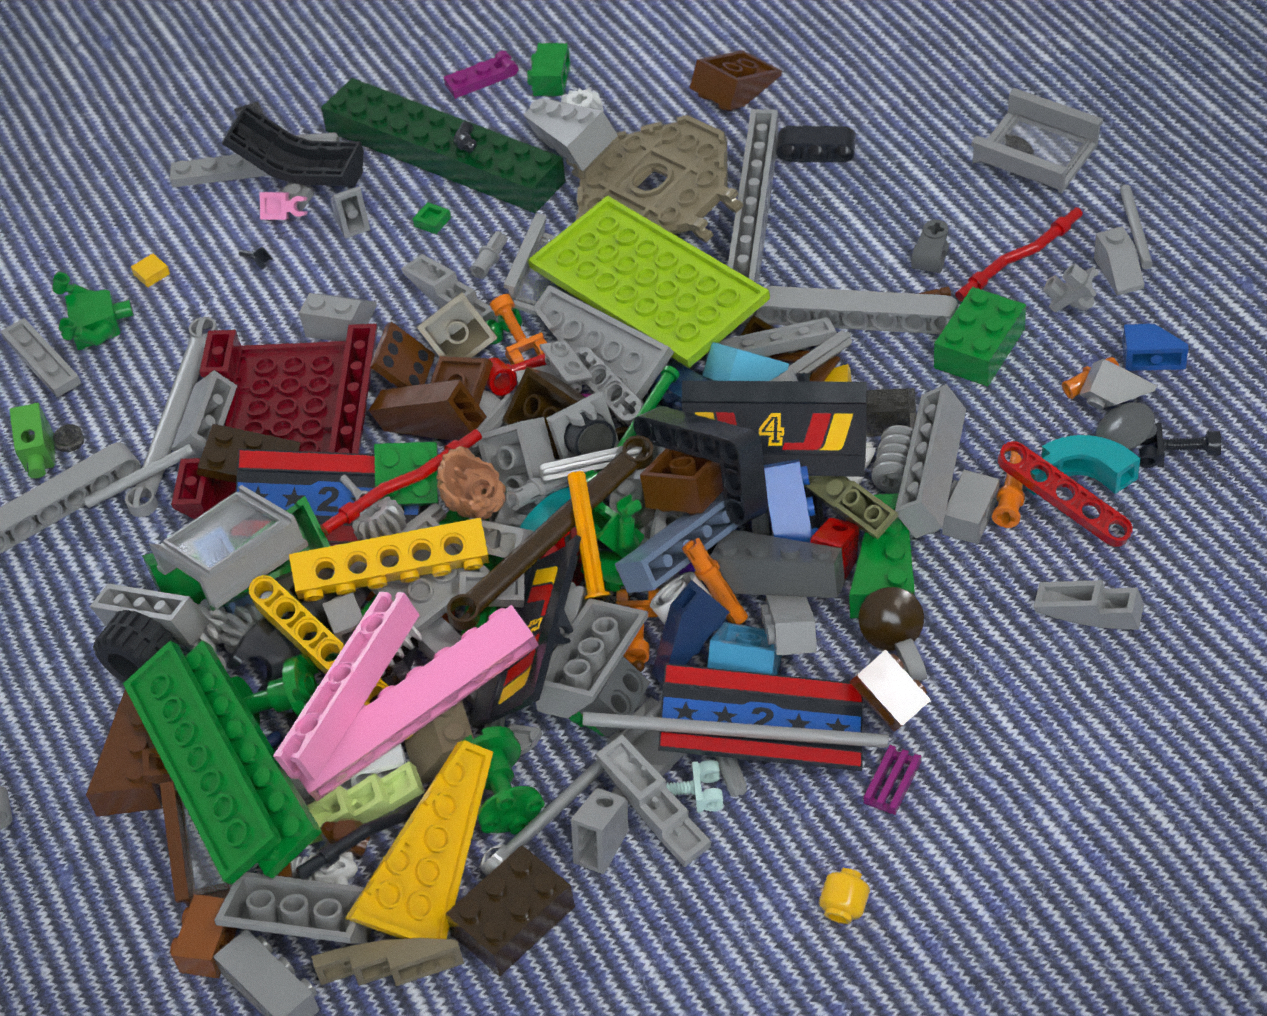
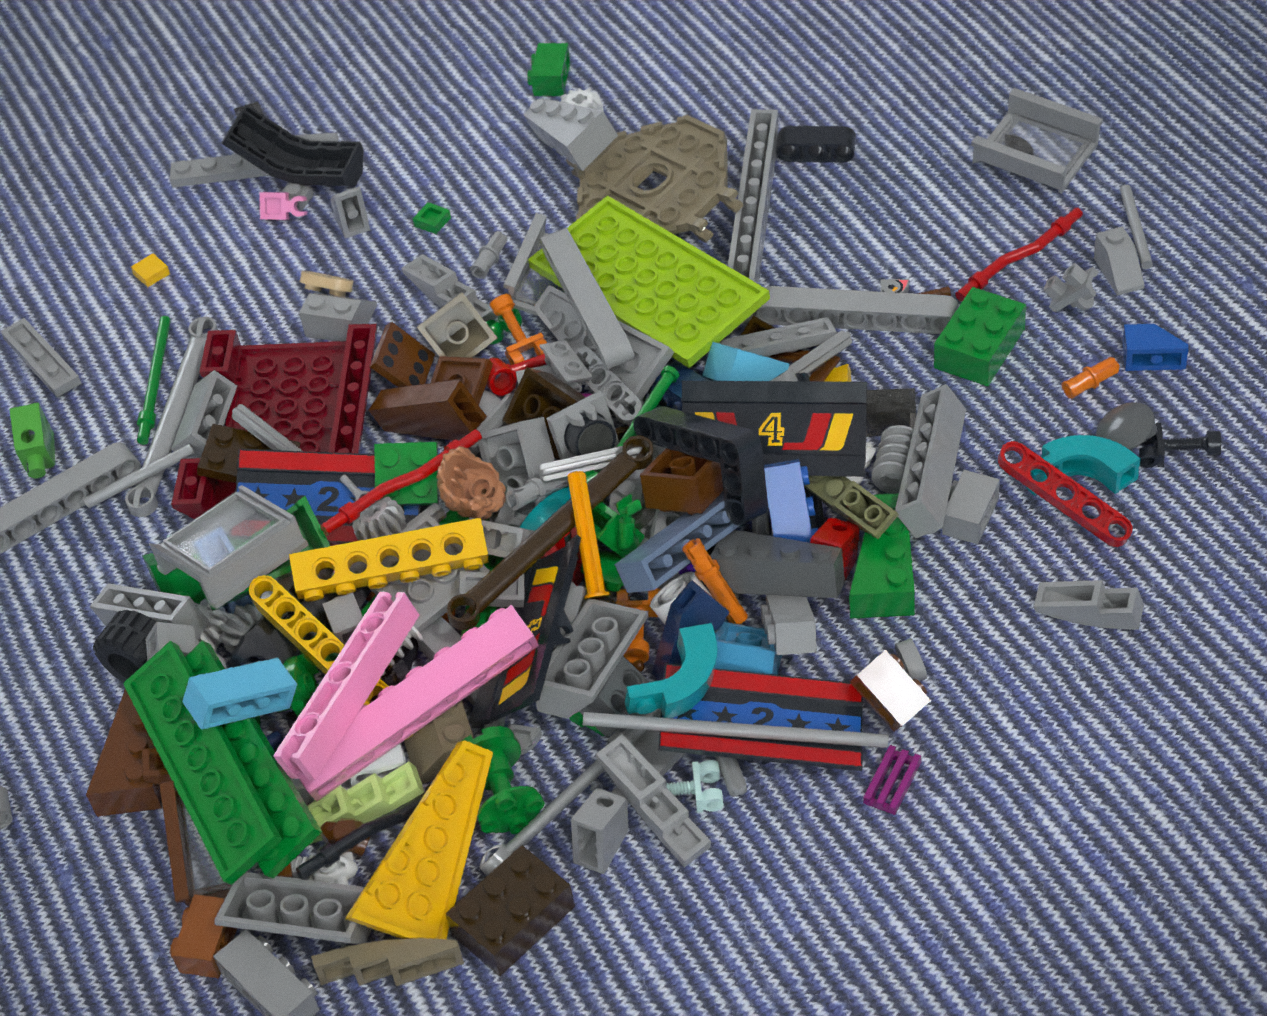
(68, 438): clear smoke tile -> none
(91, 313): green torso -> none
(147, 417): none -> green bar
(164, 632): none -> light grey brick
(239, 693): none -> medium azure brick
(259, 256): black hand -> none
(262, 430): none -> light grey axle
(337, 285): none -> tan plate
(425, 140): dark green brick -> none
(463, 138): black arm -> none
(481, 75): magenta plate -> none
(587, 299): none -> light grey beam
(686, 687): none -> teal arch
(732, 78): reddish brown slope -> none
(844, 896): yellow head -> none
(890, 617): dark brown dish -> none
(895, 285): none -> light grey tile
(931, 248): dark grey piece -> none
(1009, 499): orange pin -> none
(1111, 385): light grey slope -> none

